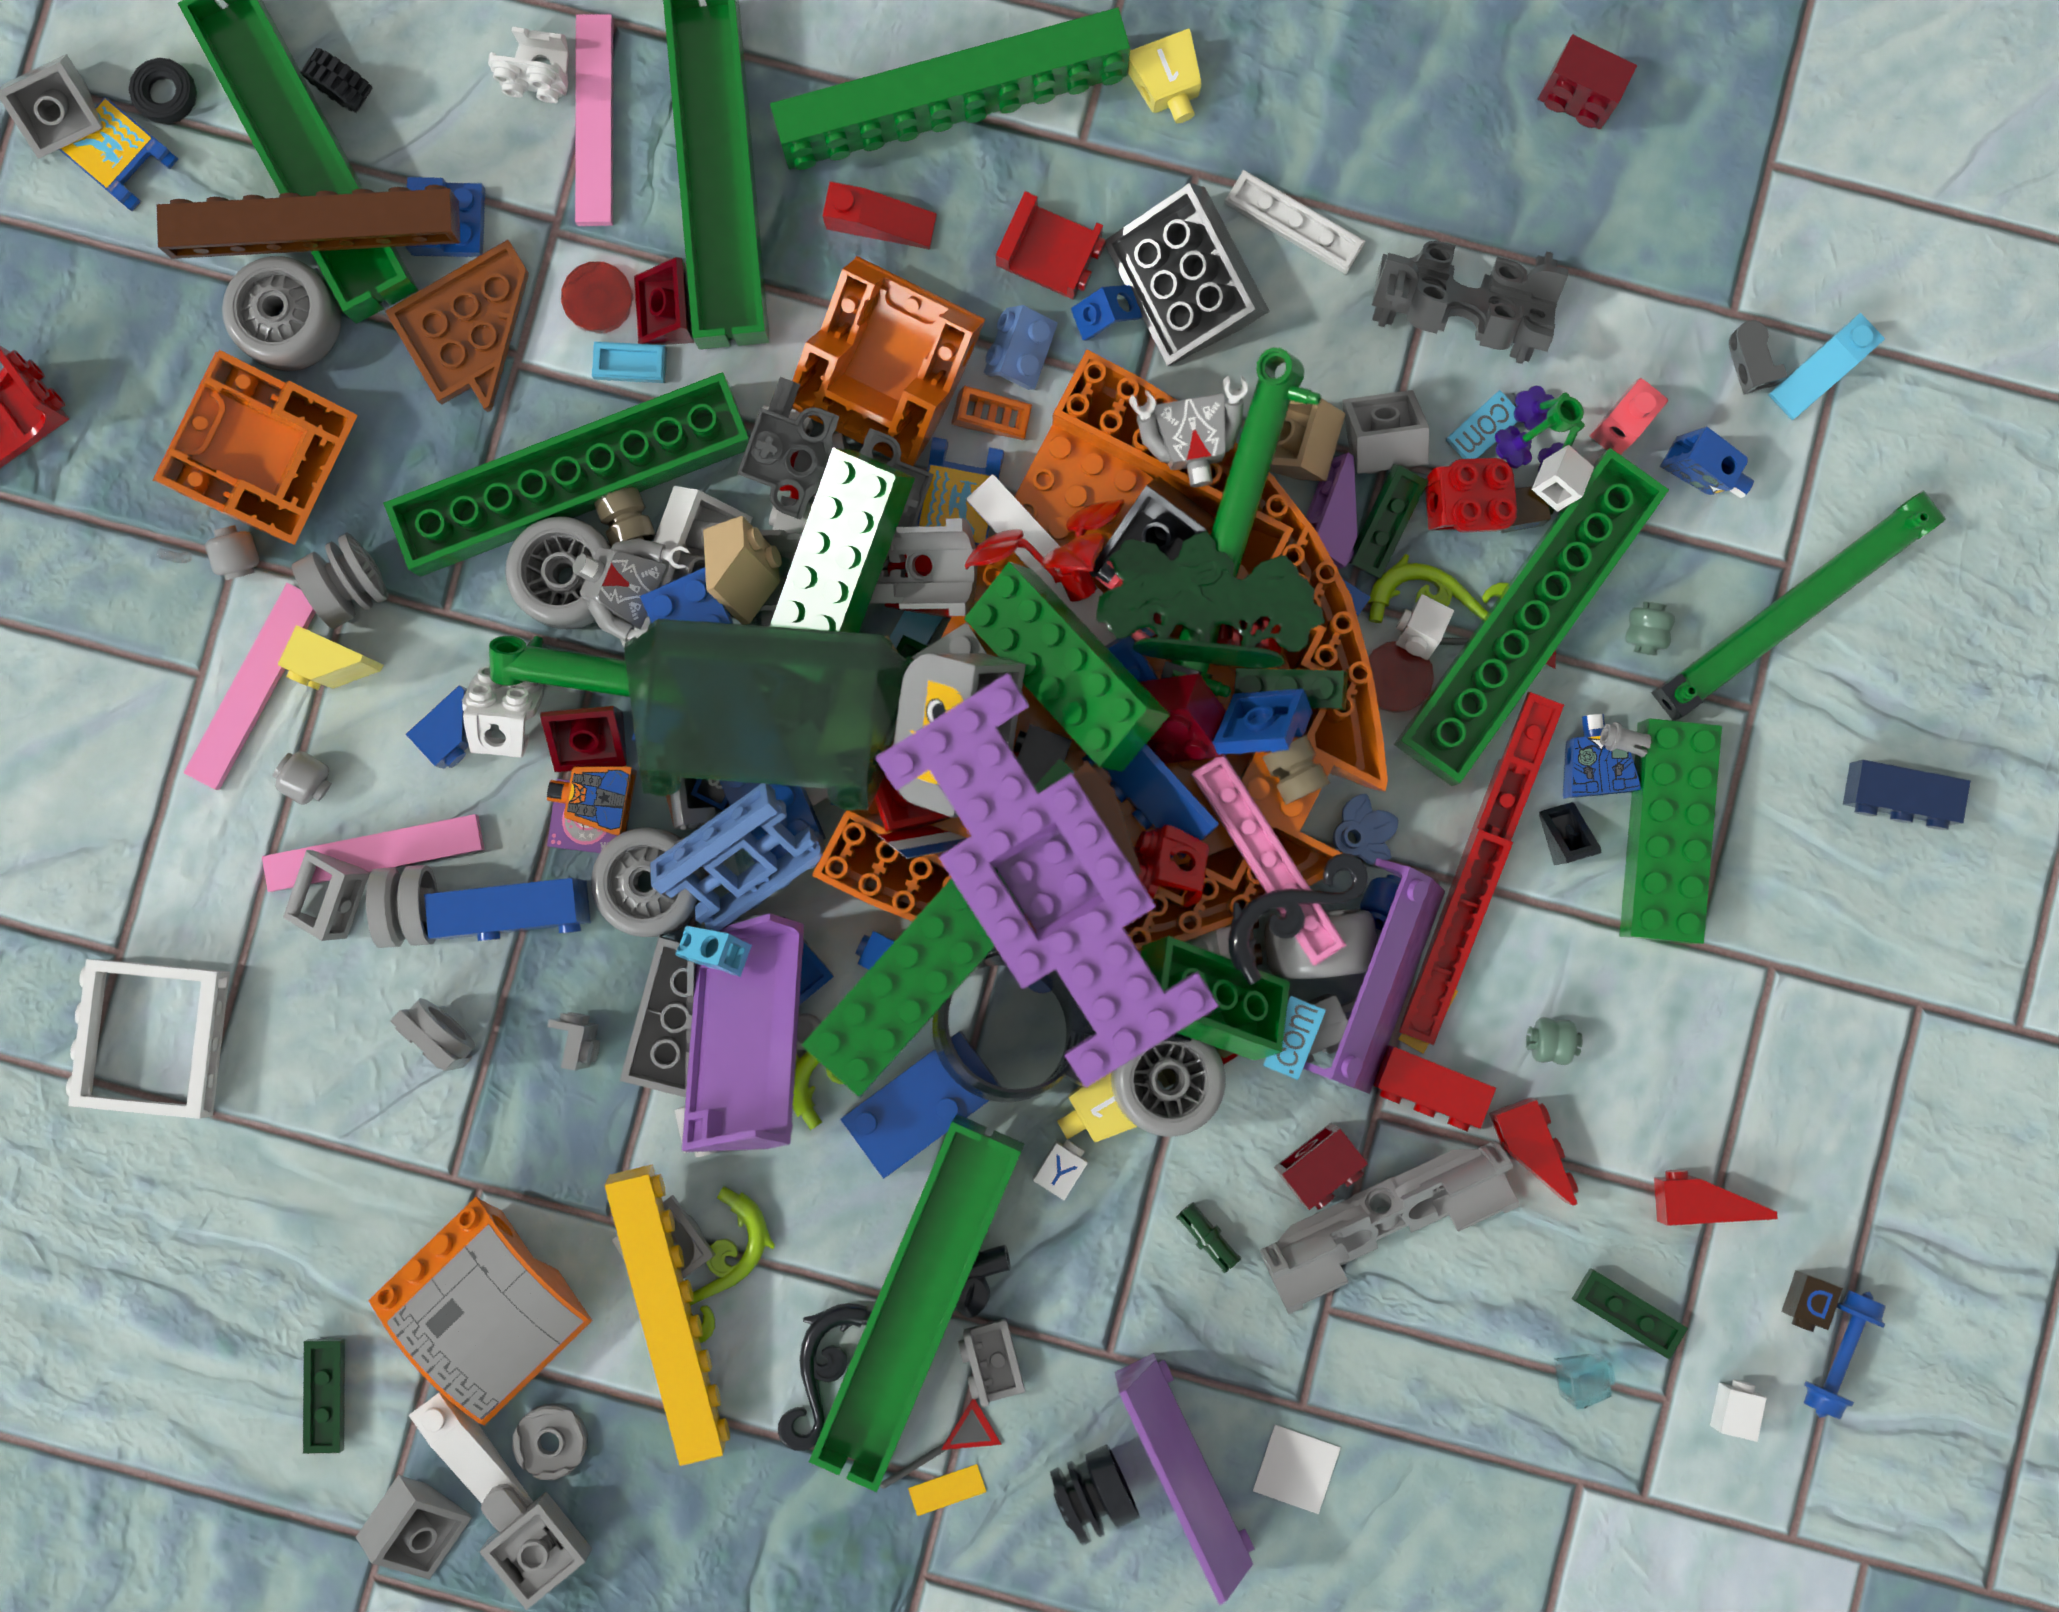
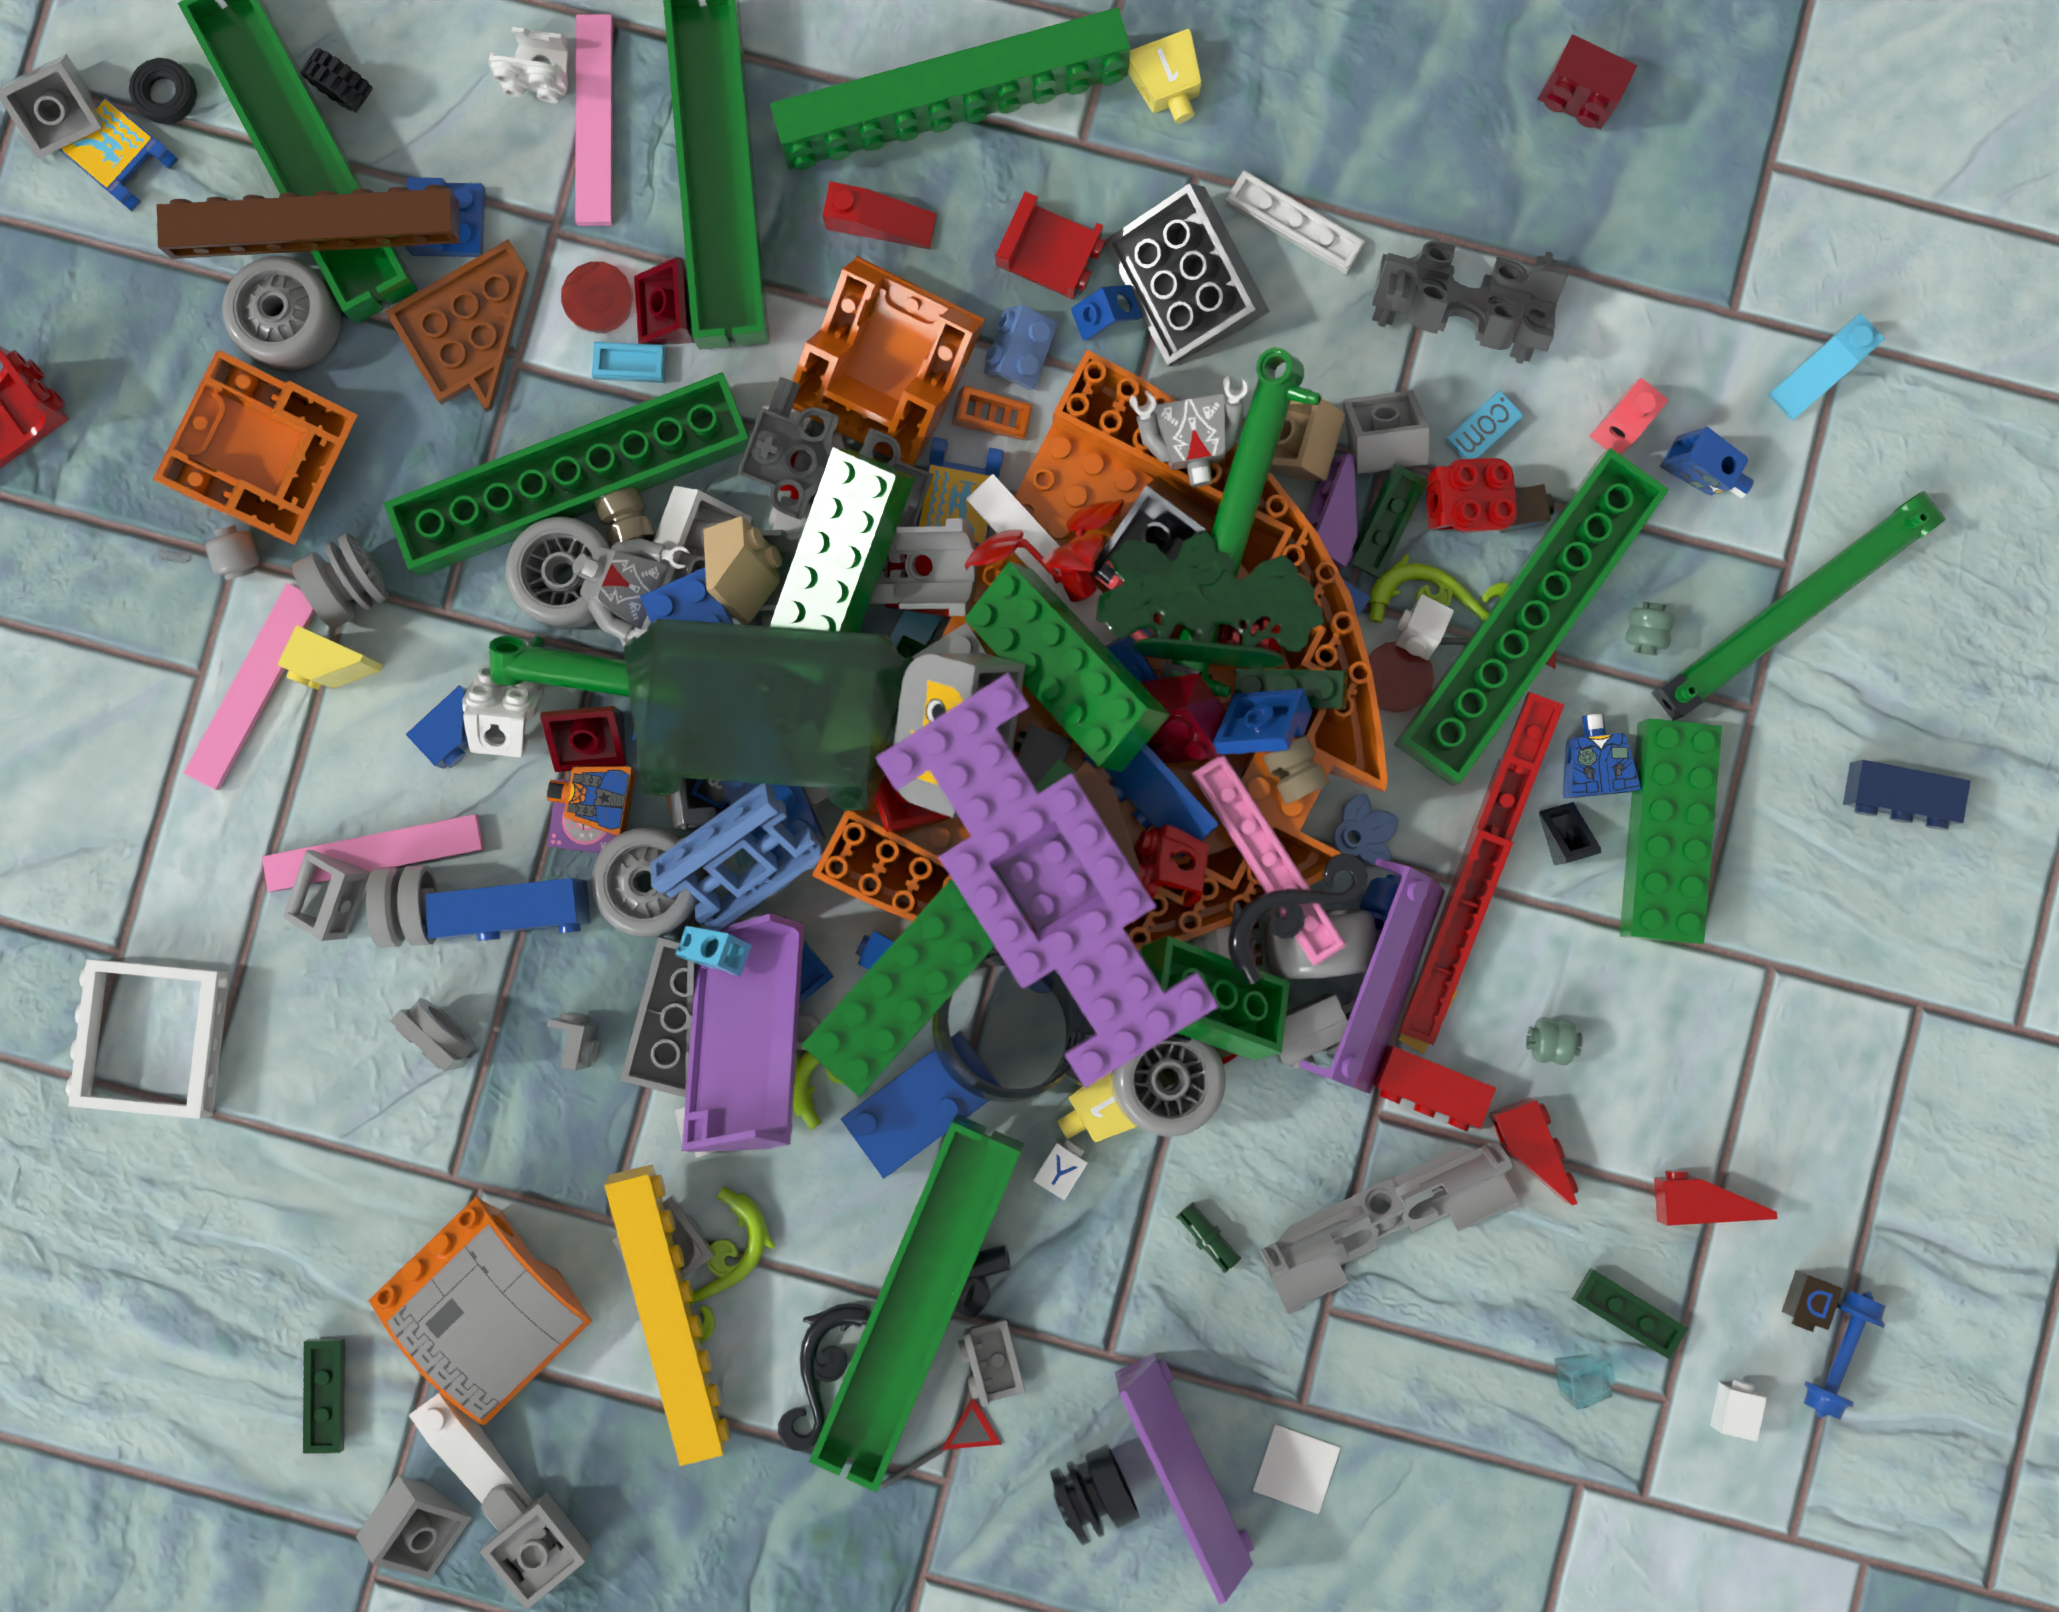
(302, 777): light grey head -> none
(571, 1436): light grey tile -> none
(922, 841): sticker -> none
(947, 1490): yellow sticker -> none
(1299, 1034): medium azure tile -> none
(1321, 1167): dark red brick -> none
(1538, 413): dark purple plant -> none
(1563, 478): white brick -> none
(1619, 738): light grey pin -> none
(1753, 358): dark grey leg -> none

